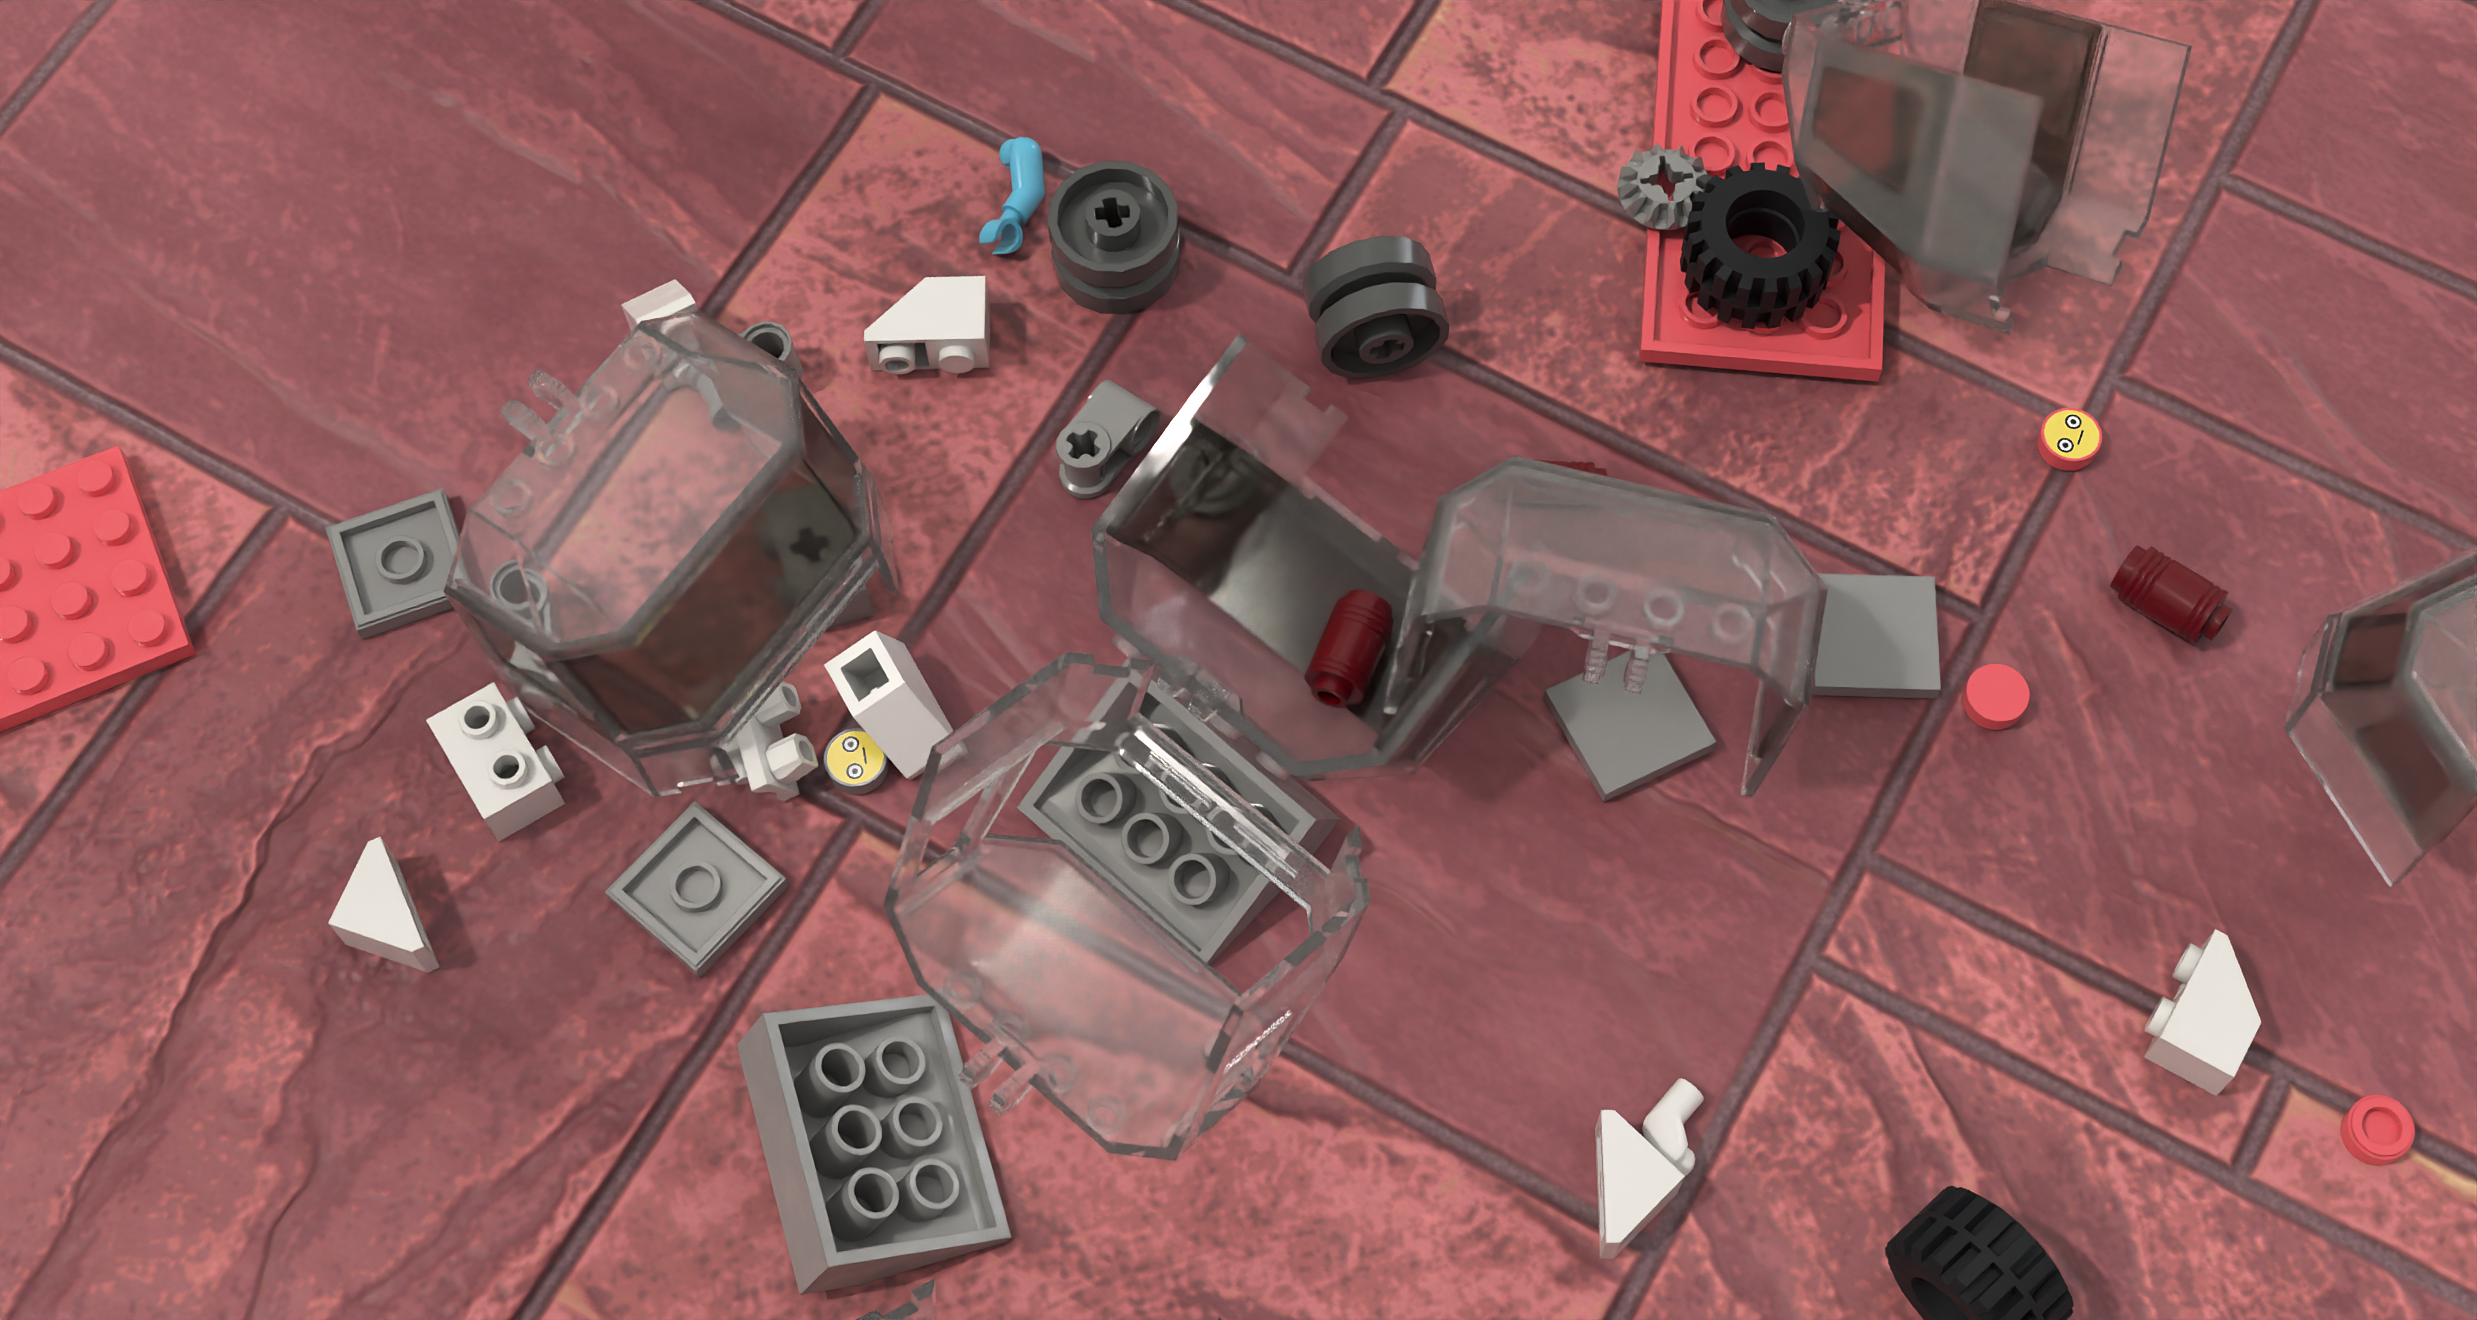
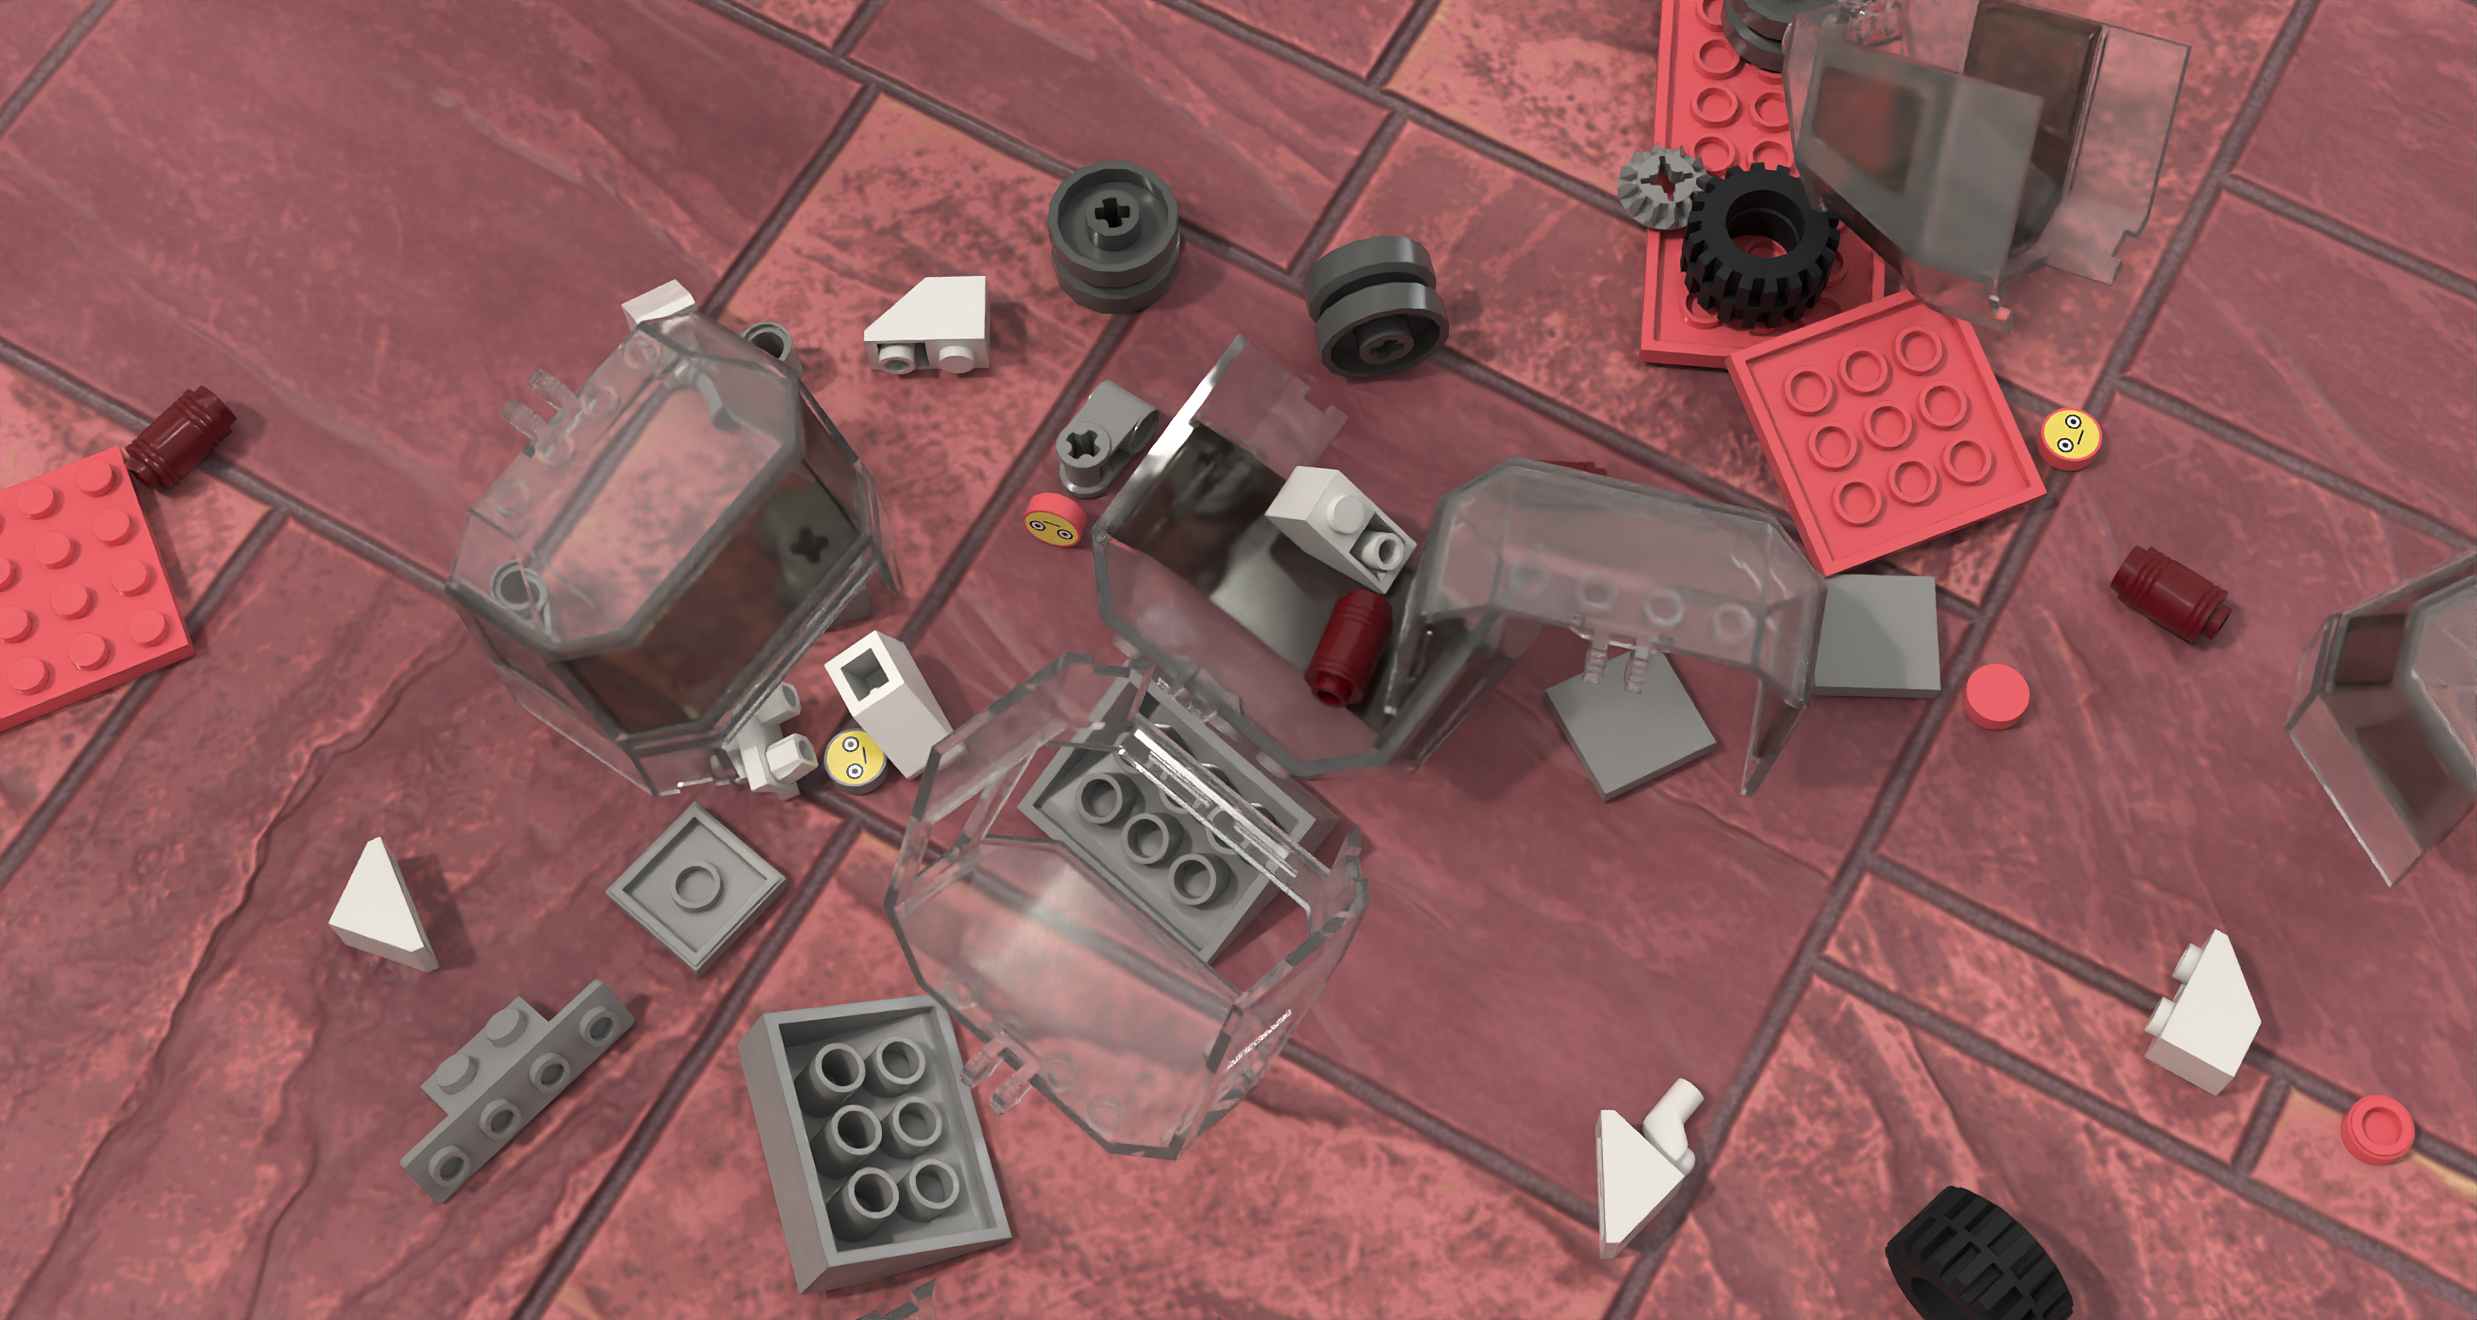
(179, 439): none -> dark red head
(396, 561): light grey tile -> none
(496, 760): white brick -> none
(508, 1079): none -> light grey bracket
(1025, 164): medium azure arm -> none
(1054, 519): none -> tile
(1341, 527): none -> white slope
(1883, 430): none -> coral plate

